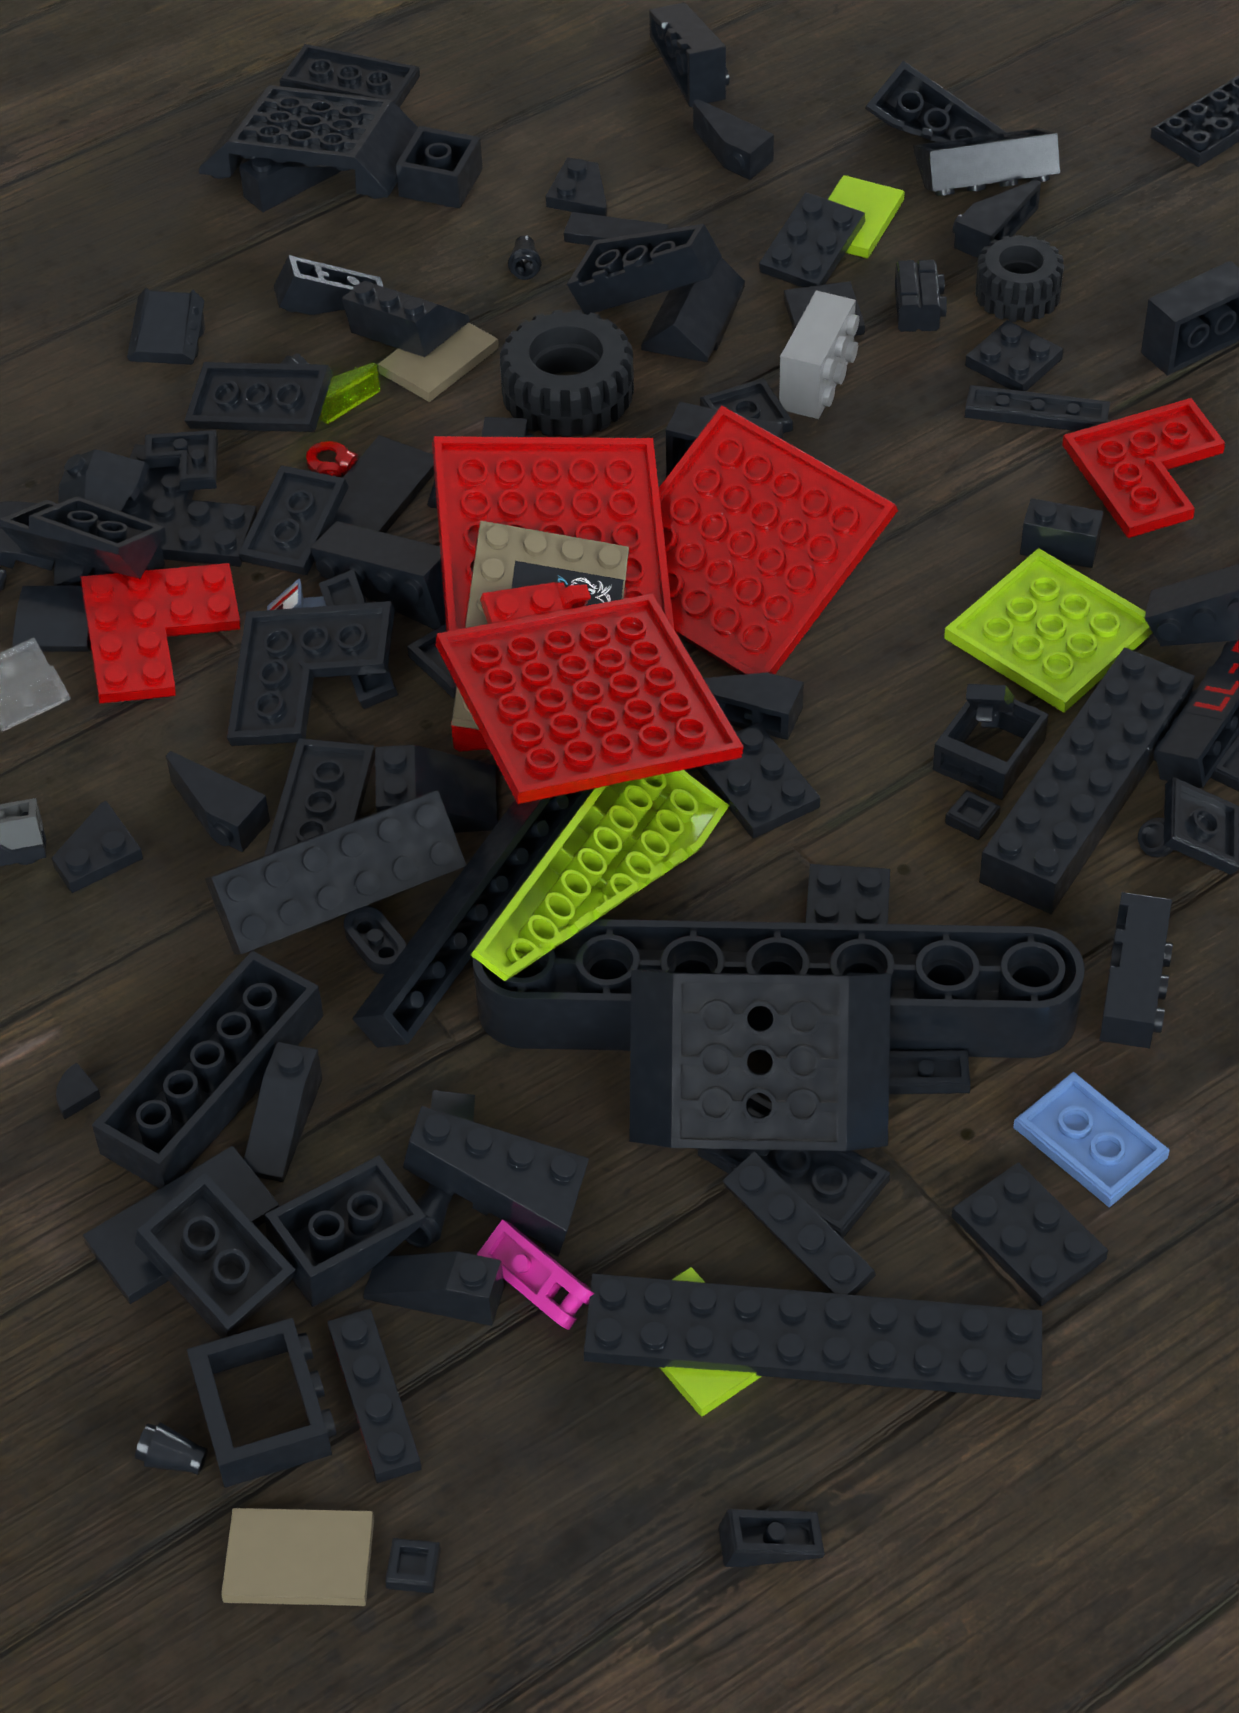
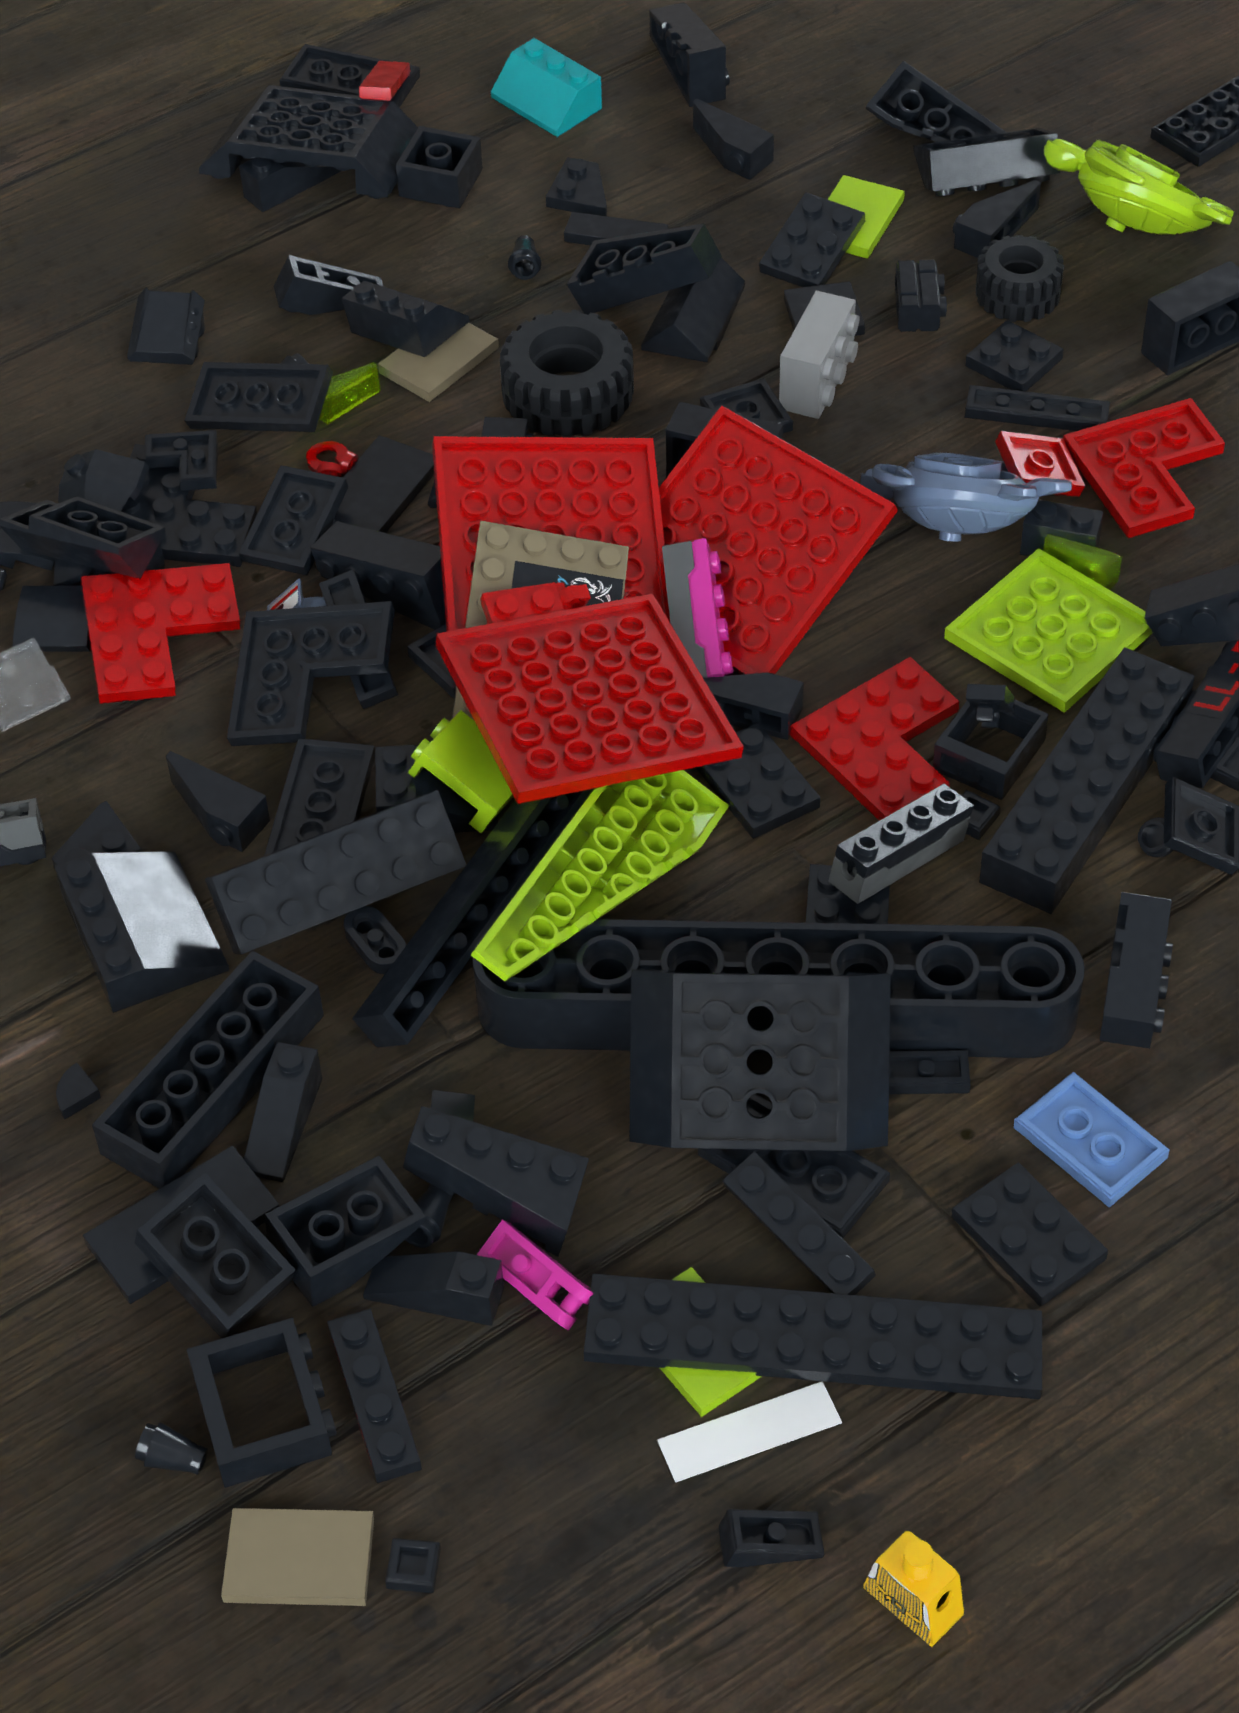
(139, 924): none -> black slope
(384, 80): none -> red tile
(466, 766): none -> lime panel
(547, 87): none -> teal slope
(695, 605): none -> piece
(749, 1431): none -> white sticker
(867, 732): none -> red plate
(900, 843): none -> black piece
(912, 1583): none -> yellow torso
(959, 492): none -> sand blue animal
(1039, 457): none -> red plate
(1091, 561): none -> clear neon green slope
(1135, 189): none -> lime animal

